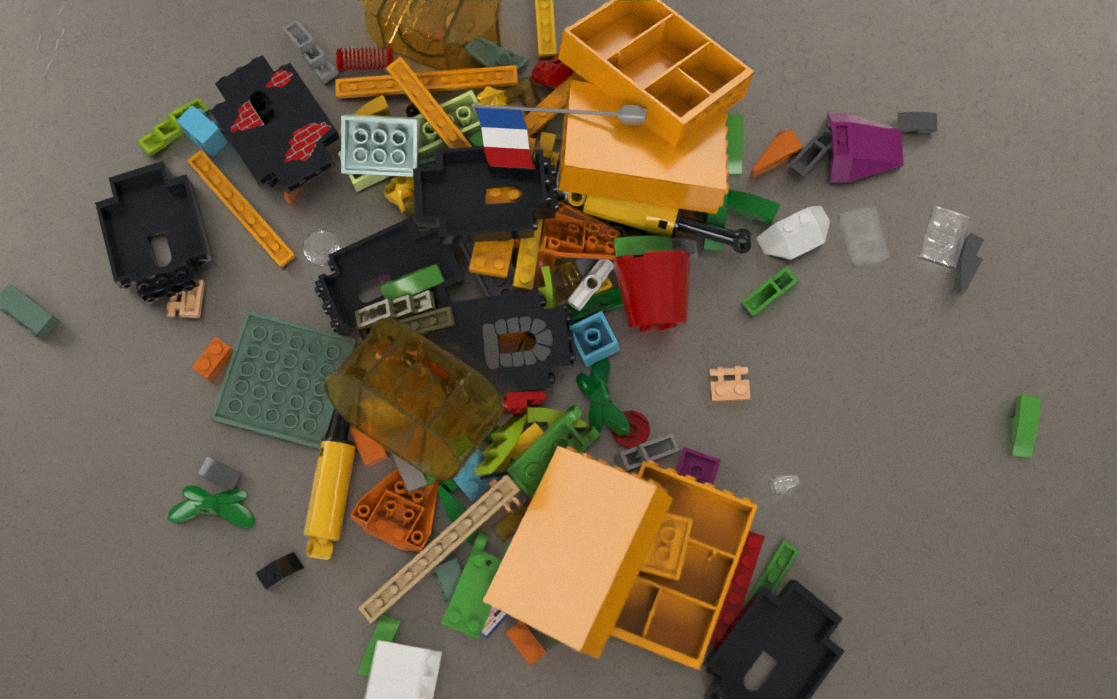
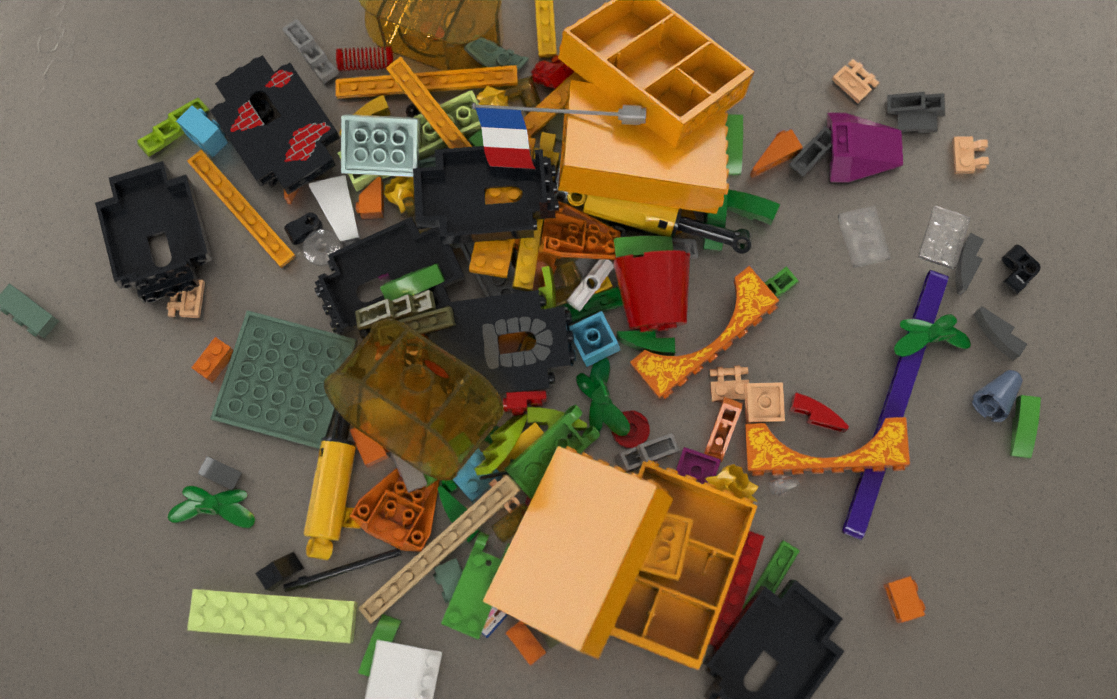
(272, 616): none -> yellowish green brick
(301, 228): none -> black piece
(304, 581): none -> black bar
(337, 205): none -> white slope
(347, 521): none -> yellow plate
(372, 201): none -> orange slope
(647, 341): none -> green slope
(667, 372): none -> orange arch
(723, 428): none -> orange slope
(734, 480): none -> yellow hair
(764, 402): none -> light nougat plate
(795, 234): white wedge -> none
(817, 413): none -> red slope
(853, 84): none -> light nougat plate
(886, 450): none -> orange arch
(894, 406): none -> dark purple beam
(904, 599): none -> orange brick
(916, 103): none -> dark grey slope
(924, 332): none -> green piece
(964, 154): none -> light nougat plate
(998, 396): none -> sand blue cone
(1000, 333): none -> dark grey slope
(1017, 260): none -> black piece

